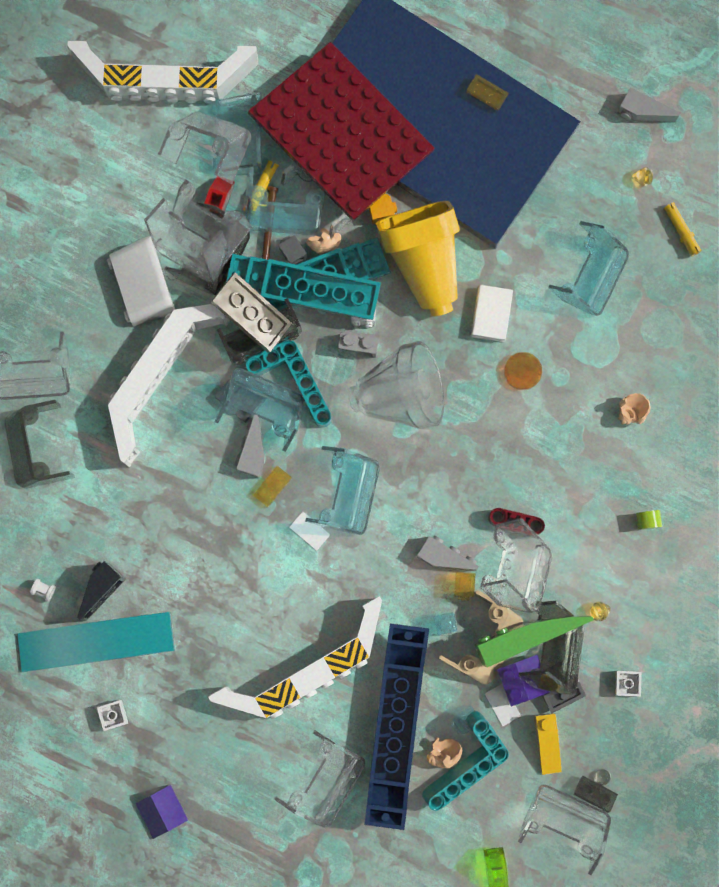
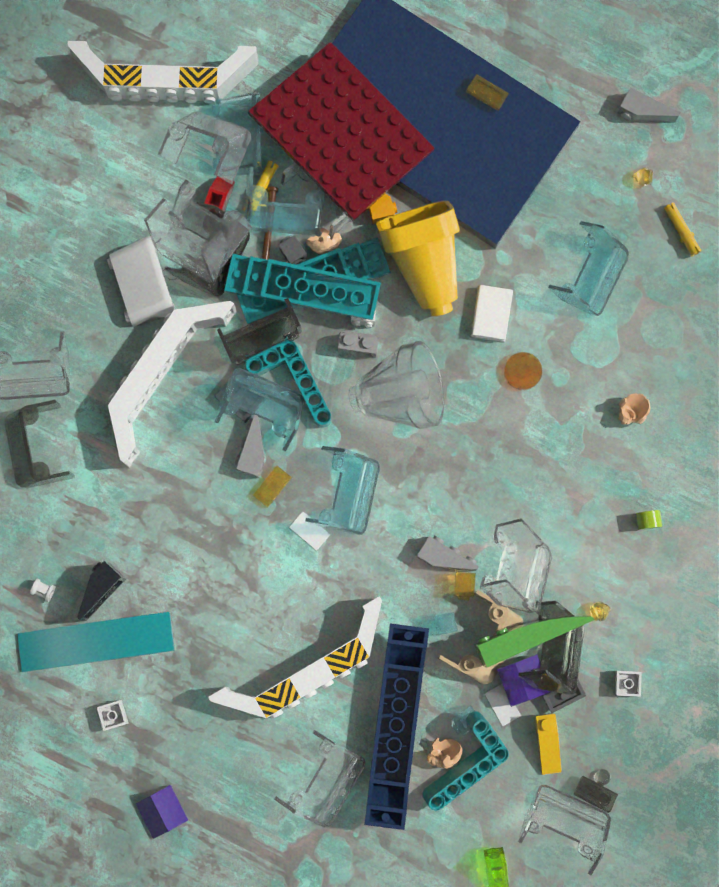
(251, 312): plate -> none
(513, 515): dark red beam -> none

